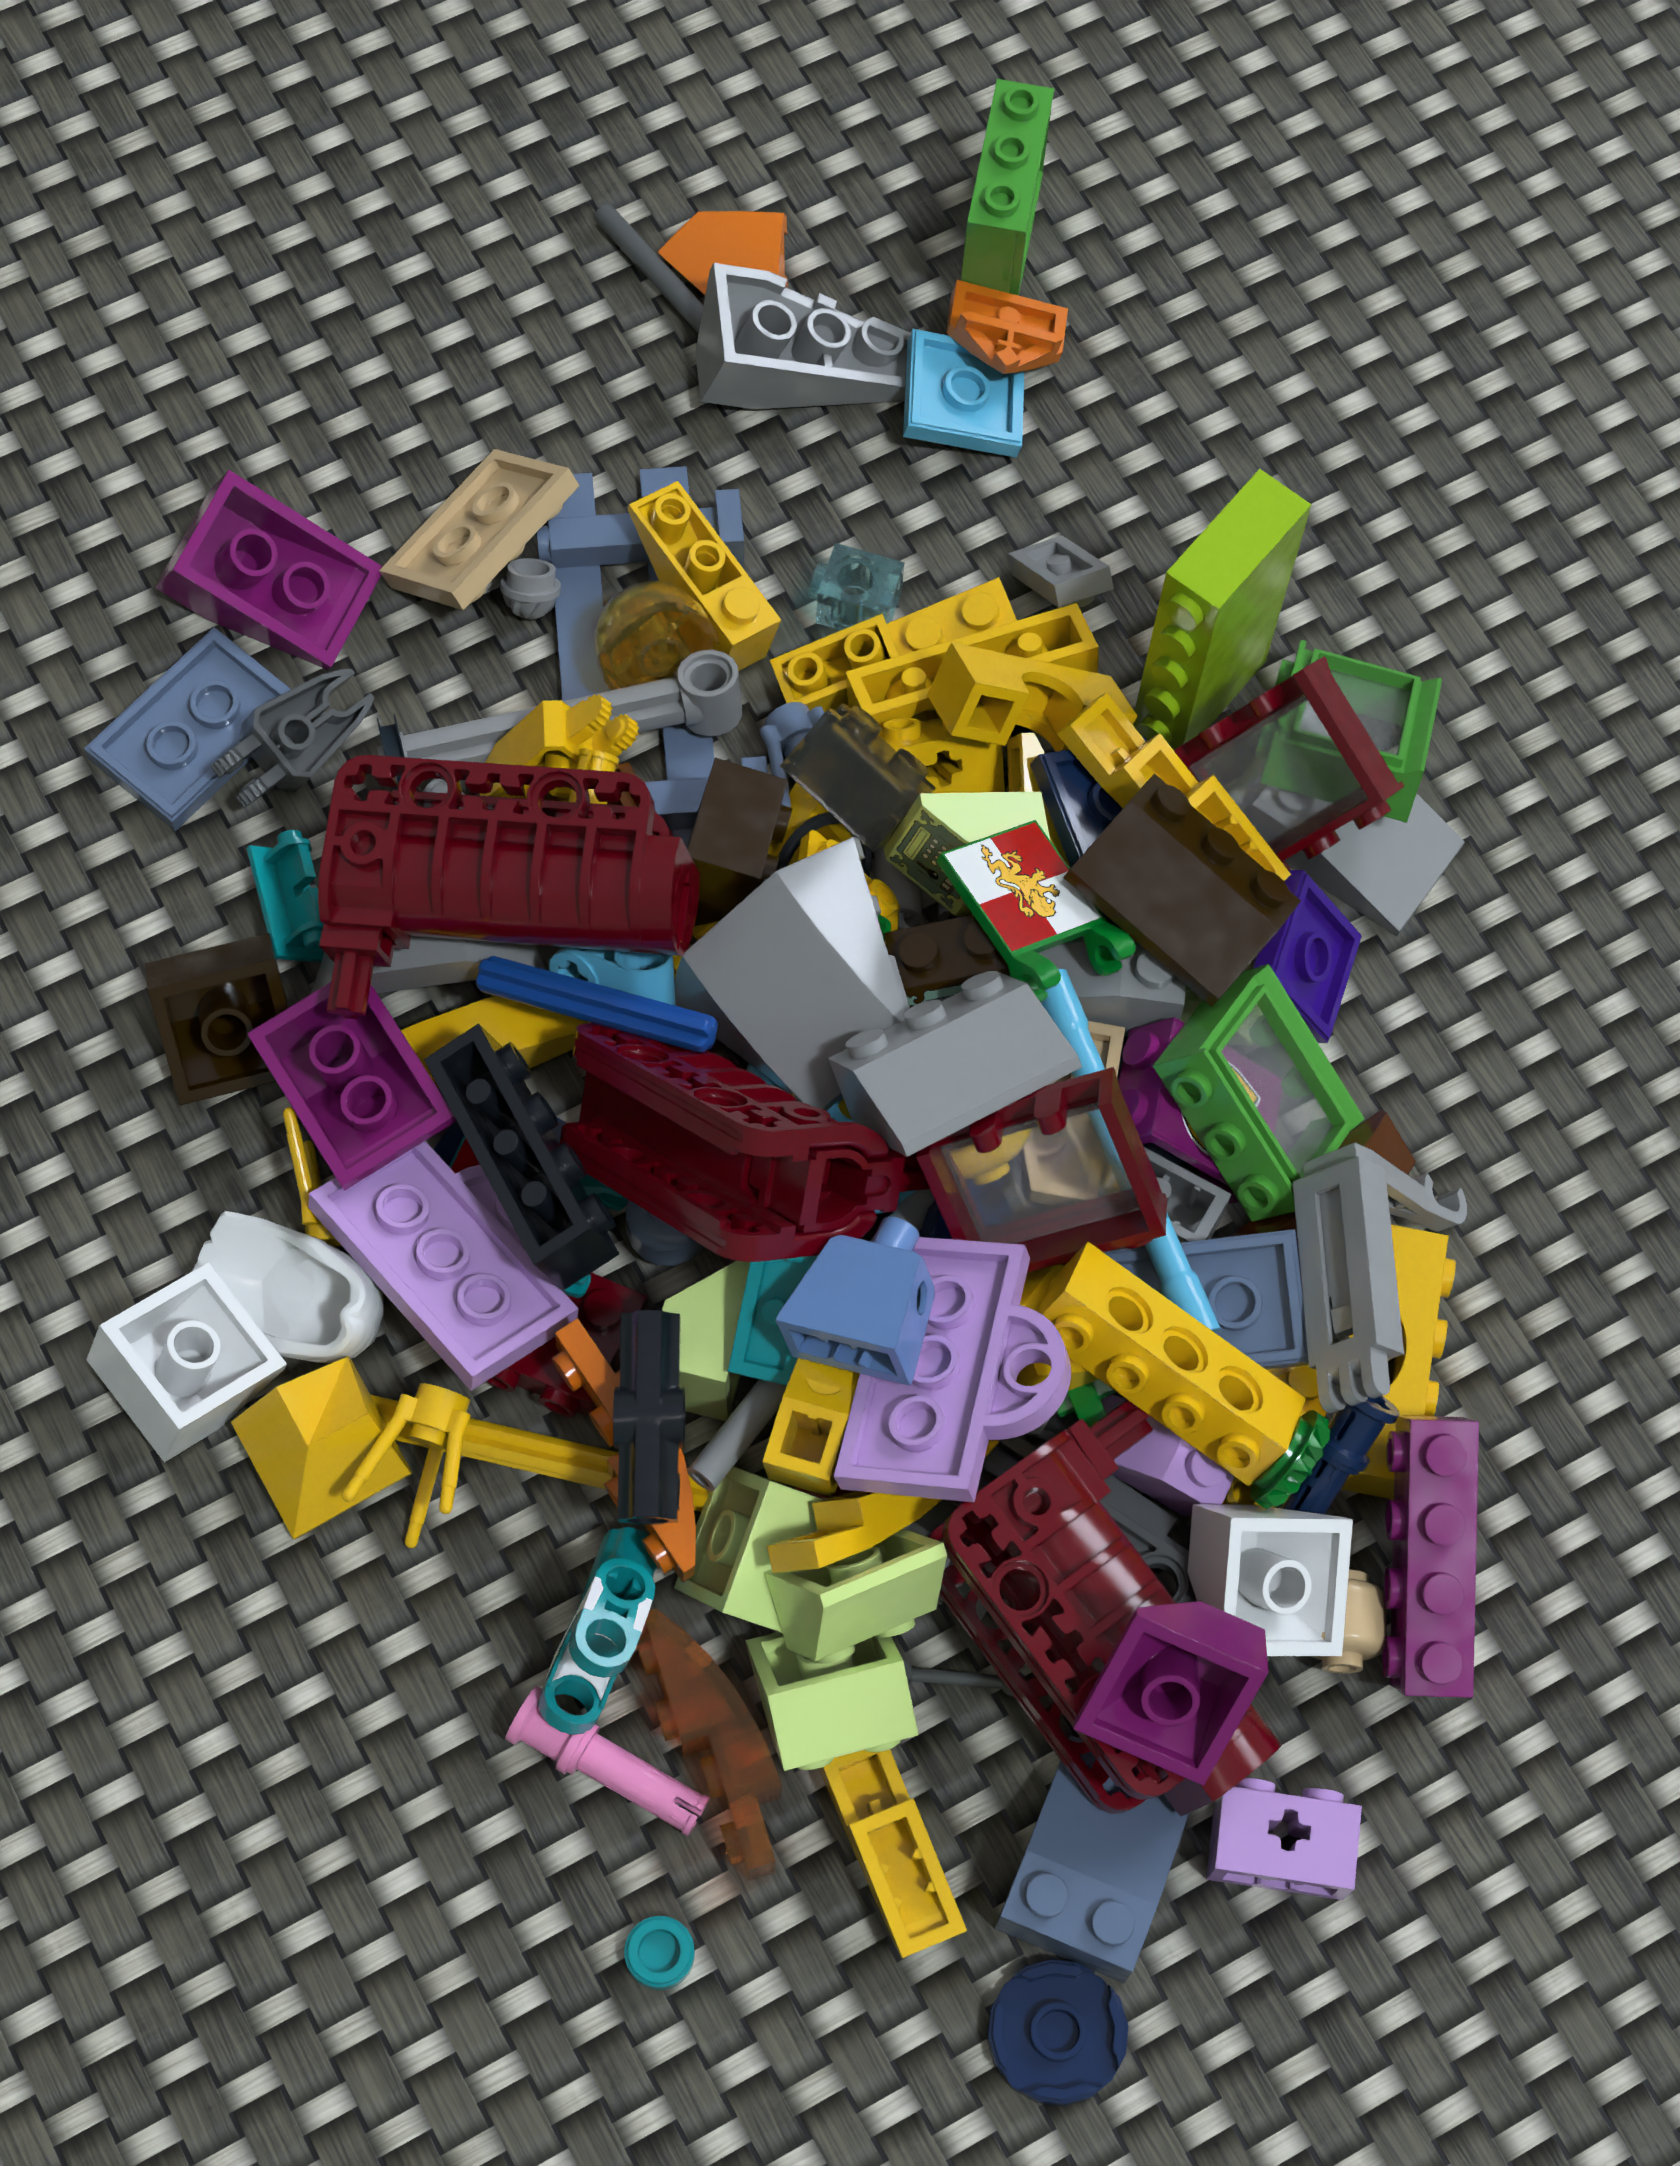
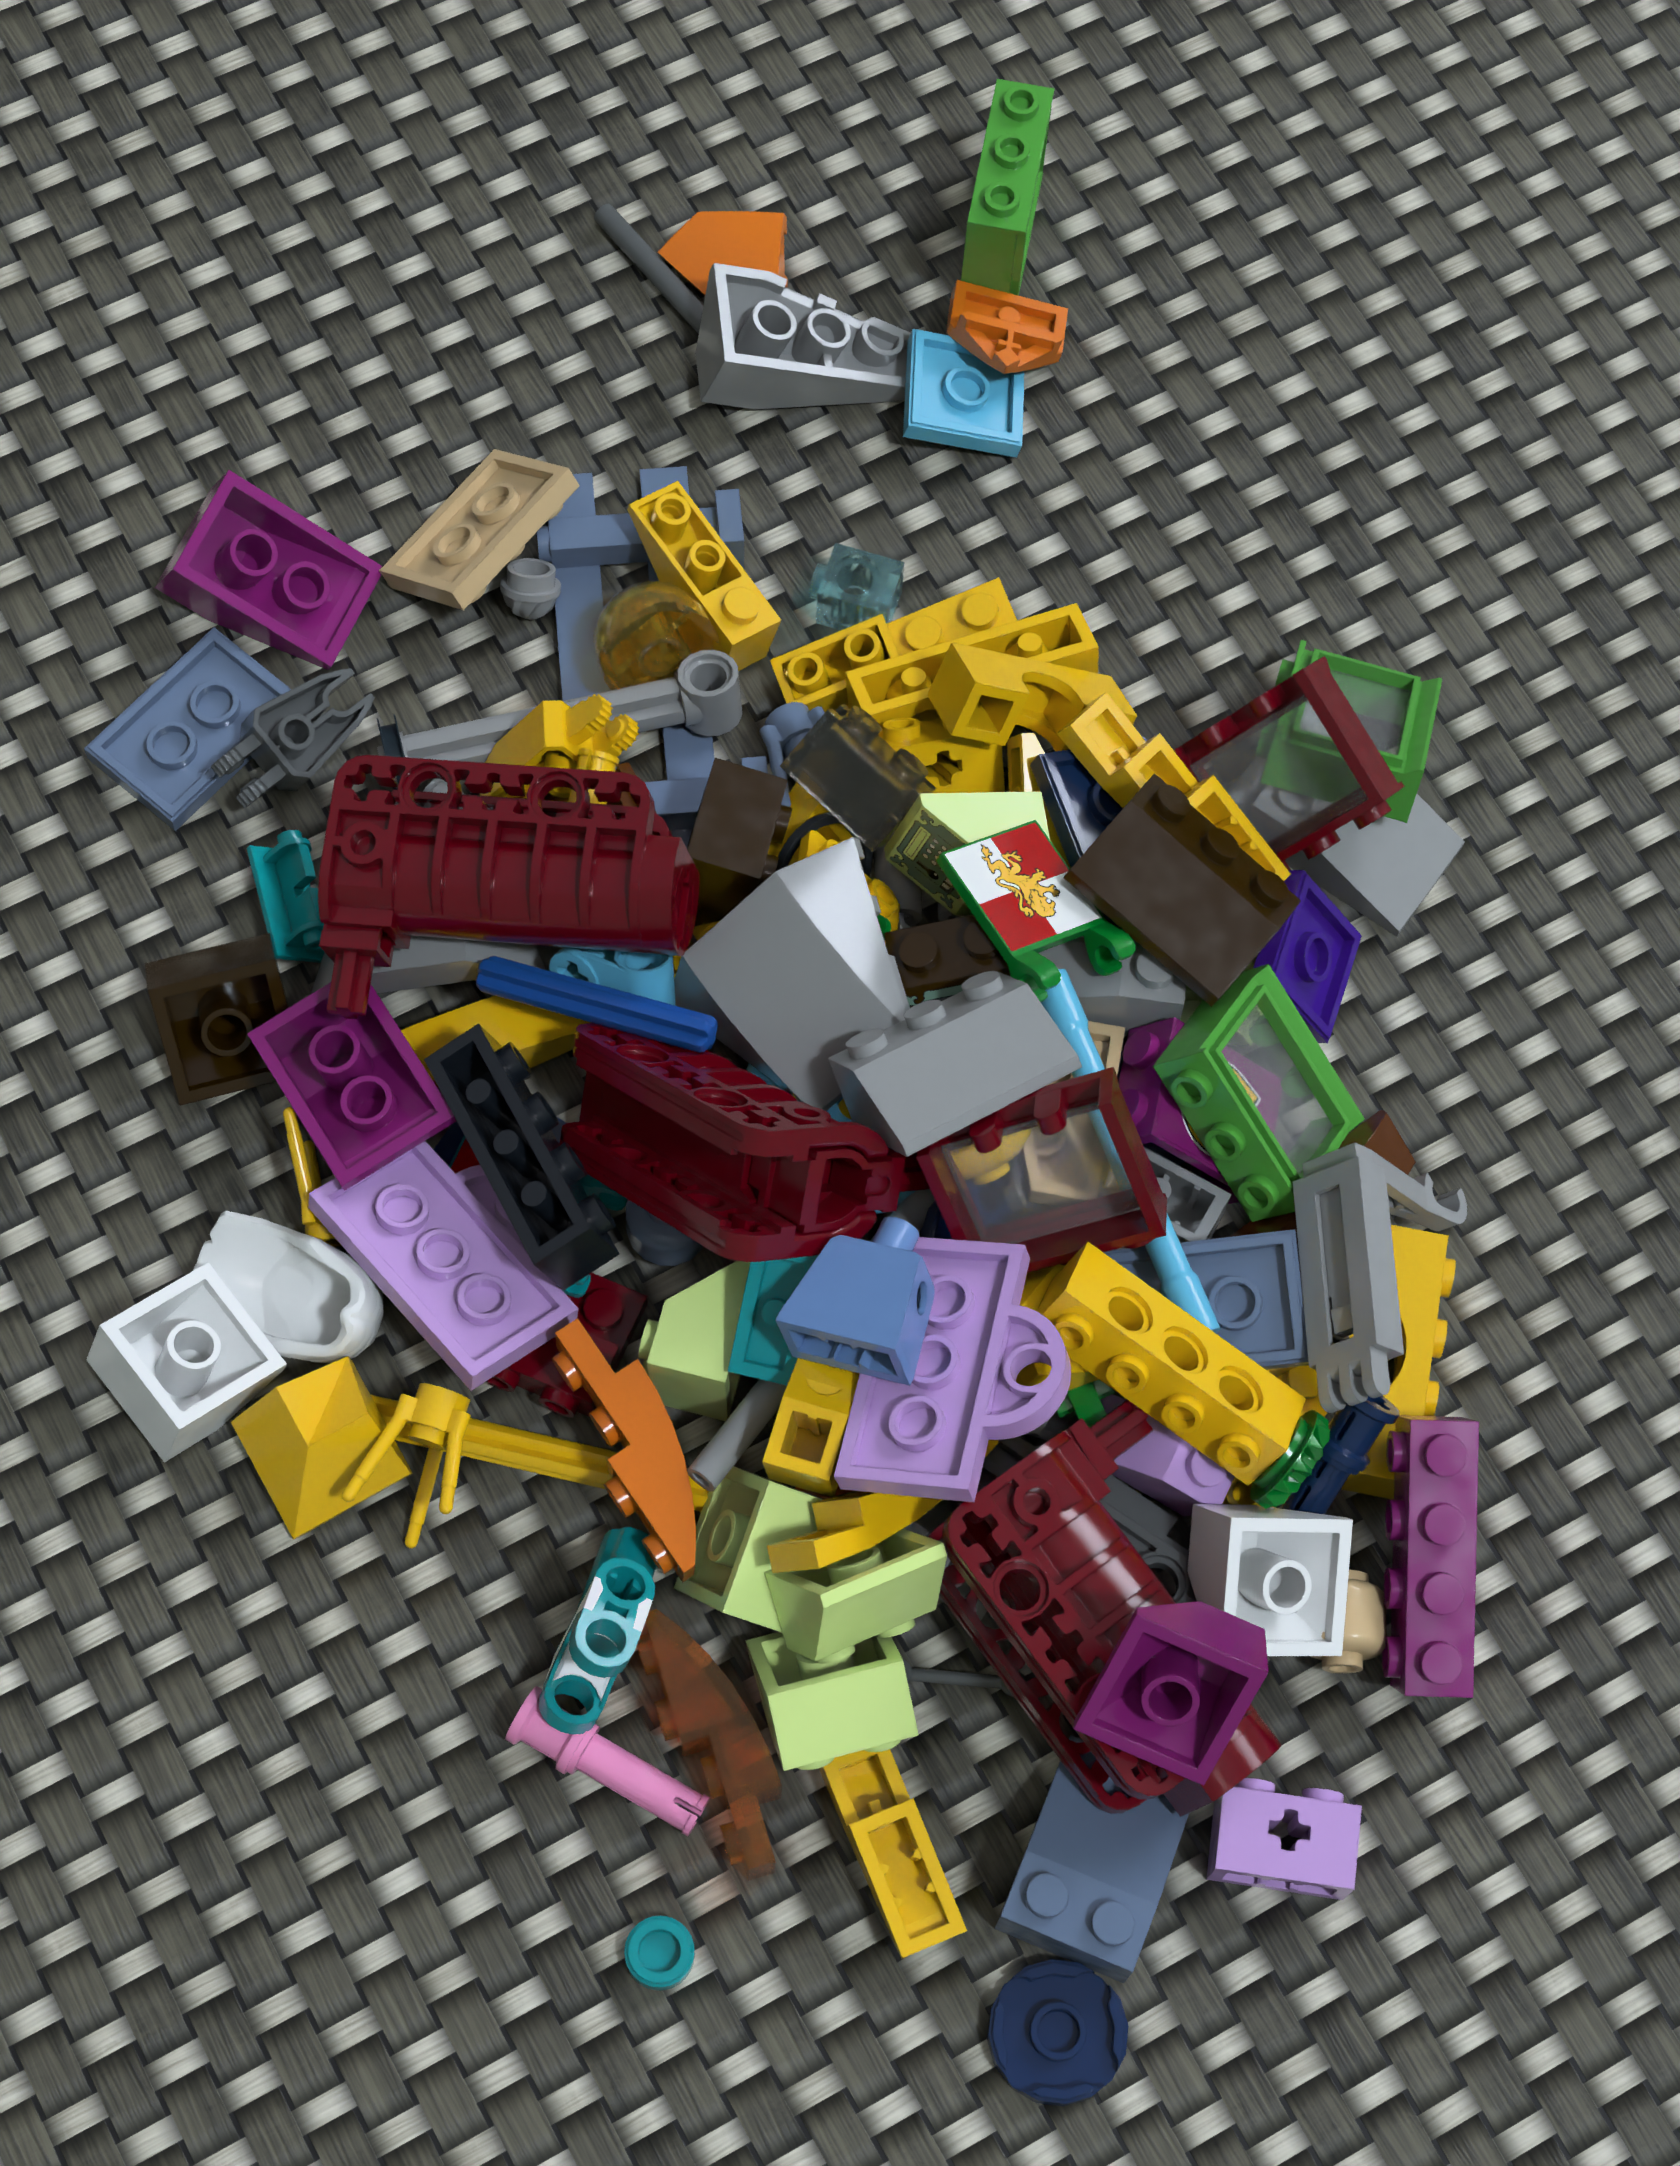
(649, 1417): black piece -> none
(1061, 572): light grey plate -> none
(1220, 611): lime brick -> none

